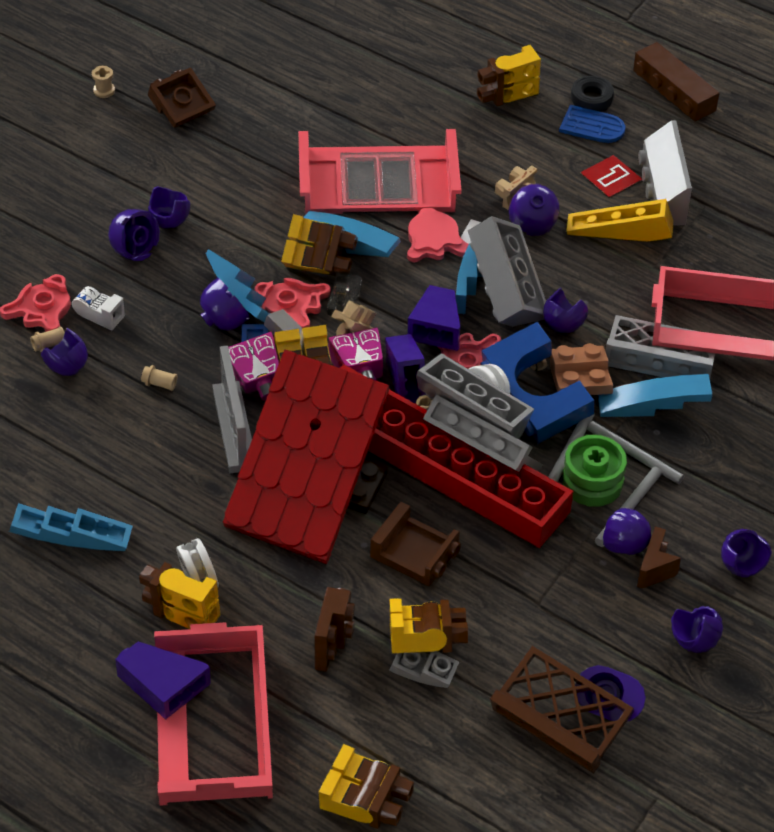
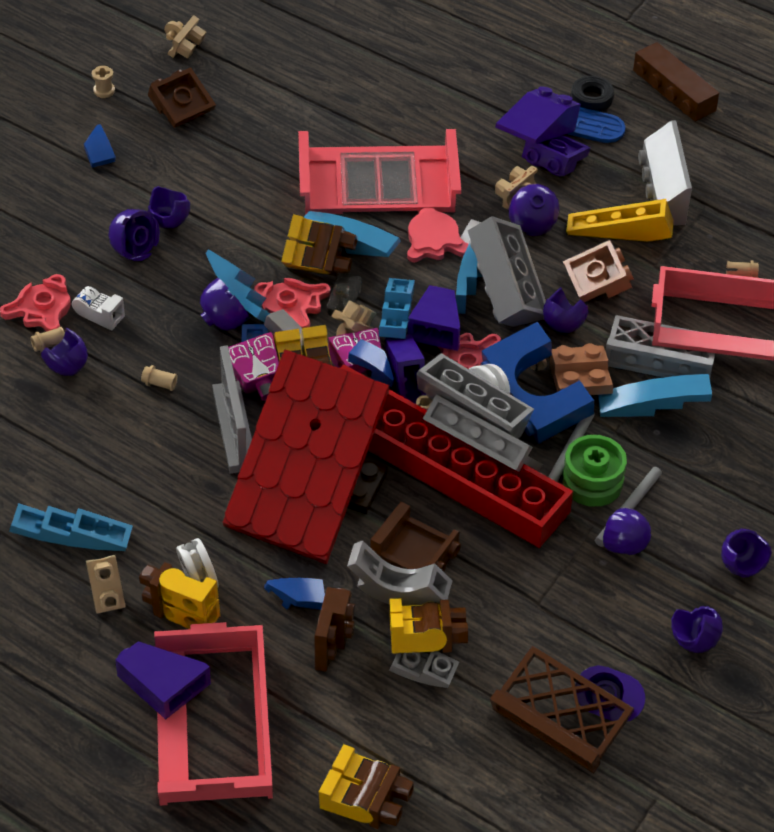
(99, 148): none -> blue slope
(105, 584): none -> tan hips
(181, 35): none -> tan hips
(298, 591): none -> blue slope
(374, 359): none -> blue slope
(390, 582): none -> light grey arch
(396, 308): none -> dark azure slope
(510, 77): yellow hips -> none
(540, 116): none -> dark purple slope
(556, 155): none -> dark purple plate
(599, 272): none -> nougat plate
(611, 176): red sticker -> none
(637, 453): light grey bar -> none
(657, 563): reddish brown slope -> none
(743, 268): none -> tan pin

